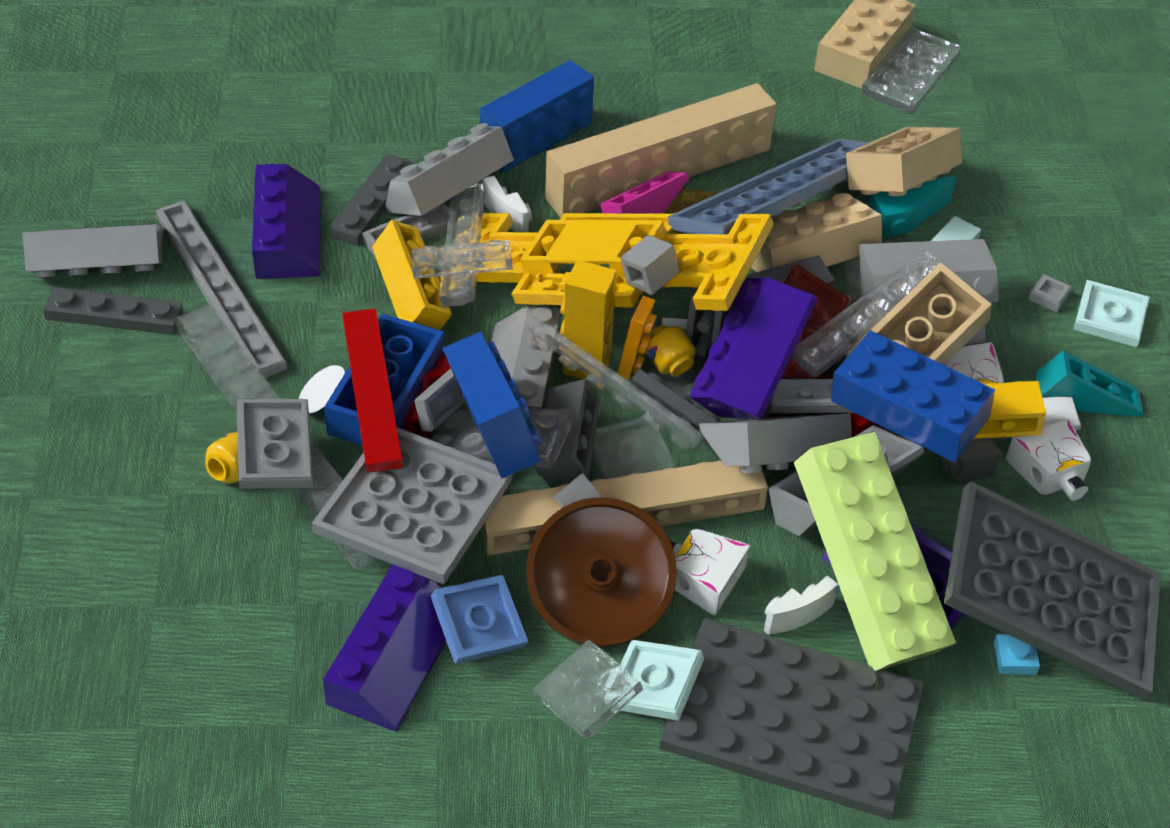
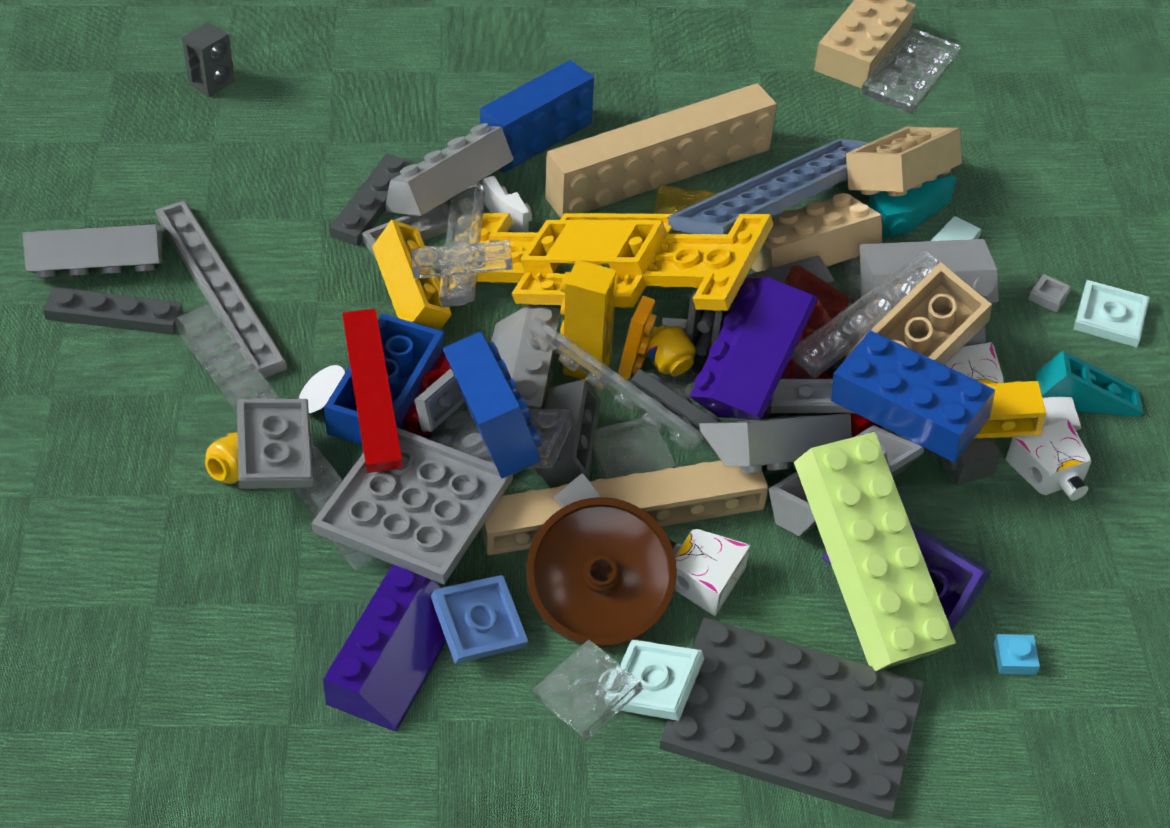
(208, 59): none -> dark grey brick
(285, 223): dark purple slope -> none
(648, 197): dark pink slope -> none
(650, 264): light grey brick -> none
(797, 610): white slope -> none
(1054, 590): dark grey plate -> none

